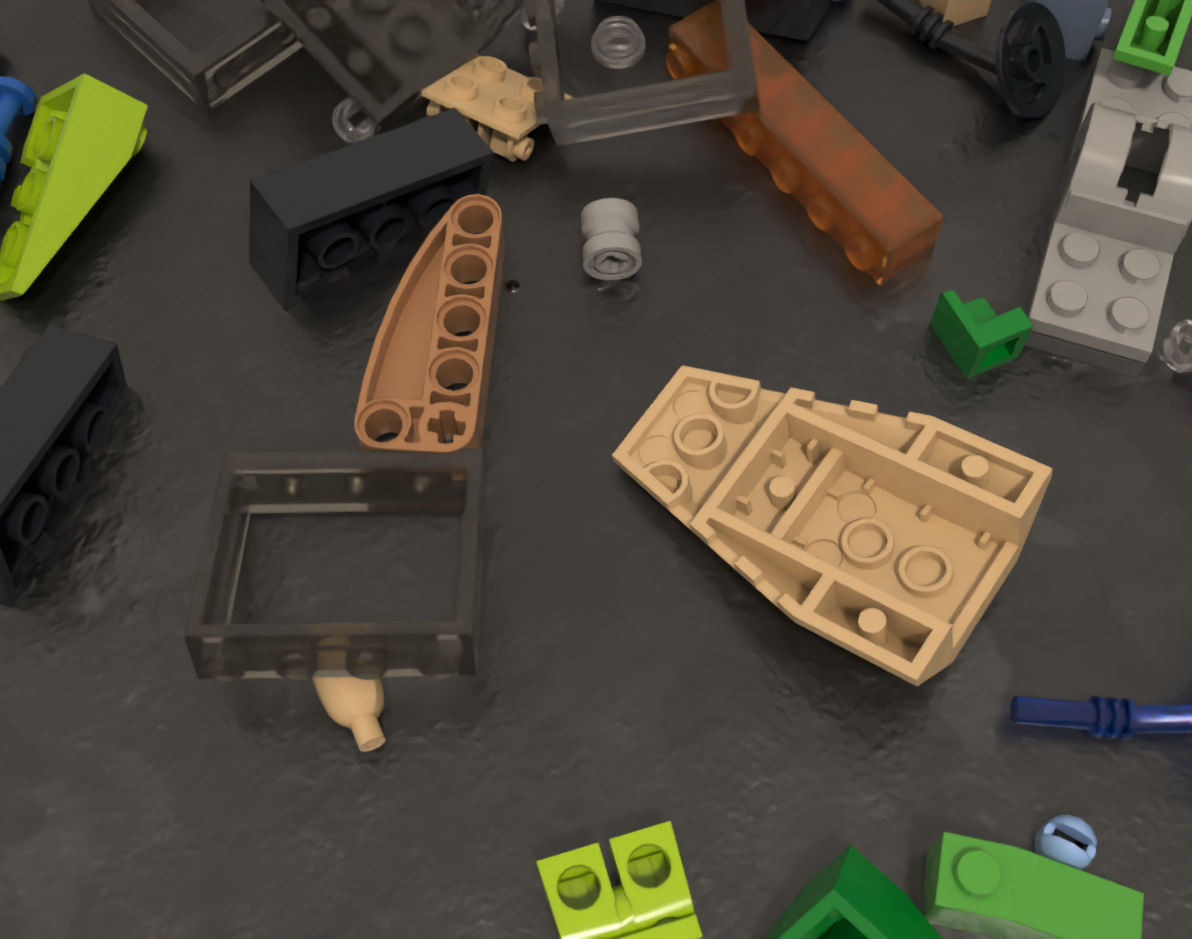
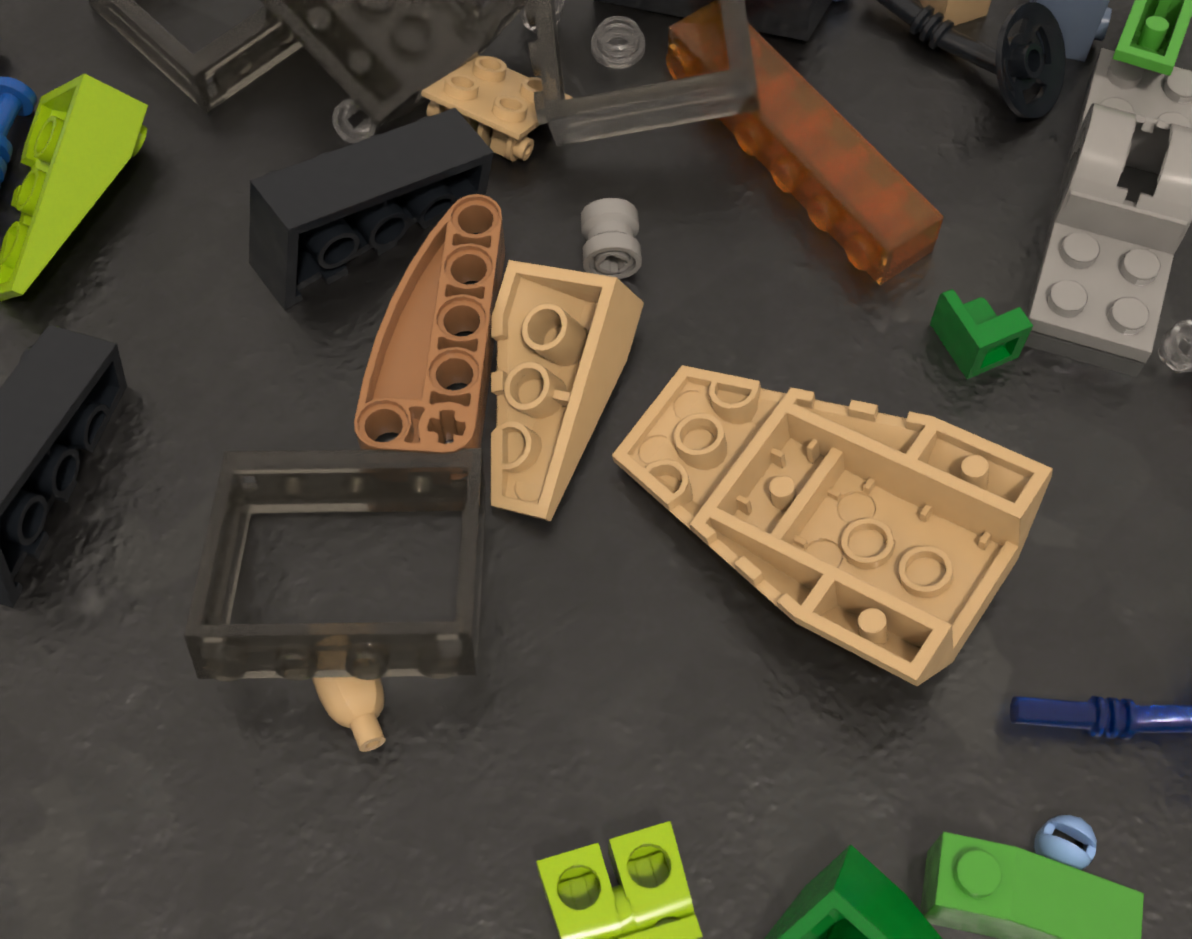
(557, 364): none -> tan wedge

